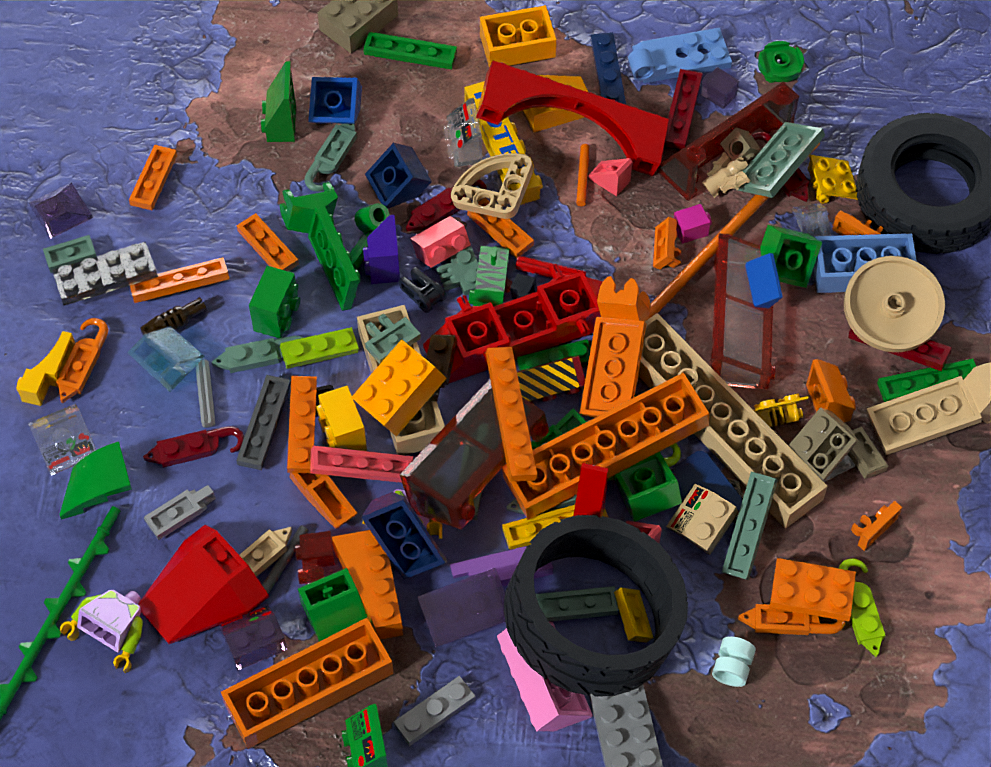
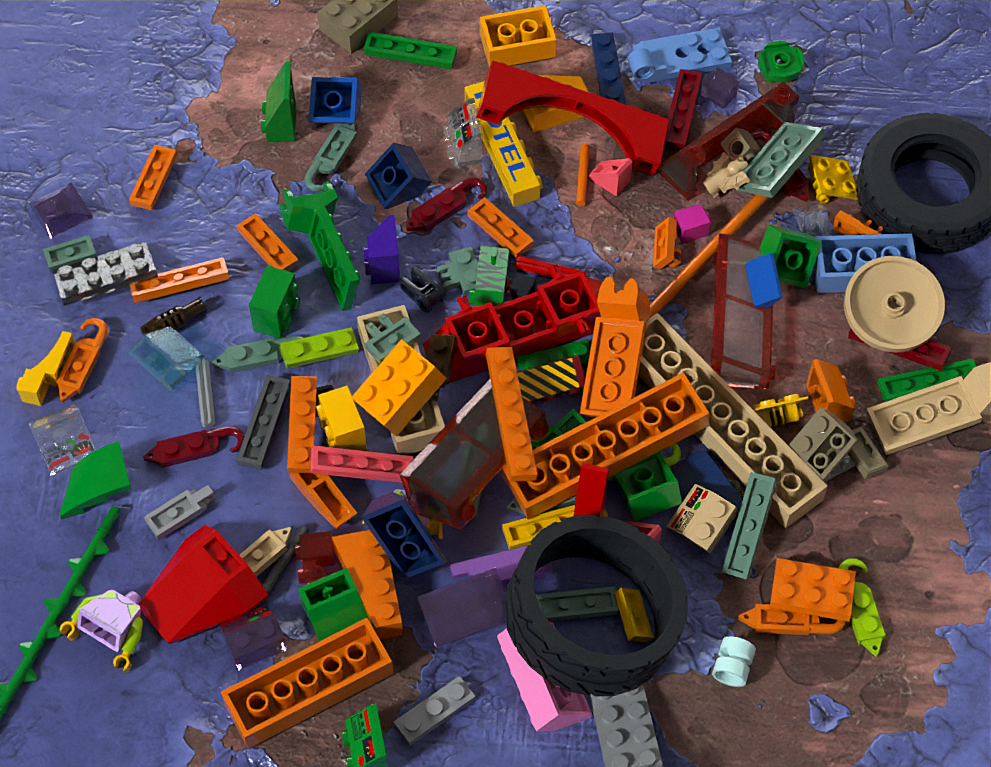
(367, 221): green door -> none
(440, 241): coral brick -> none
(504, 196): tan beam -> none
(885, 518): orange plate -> none

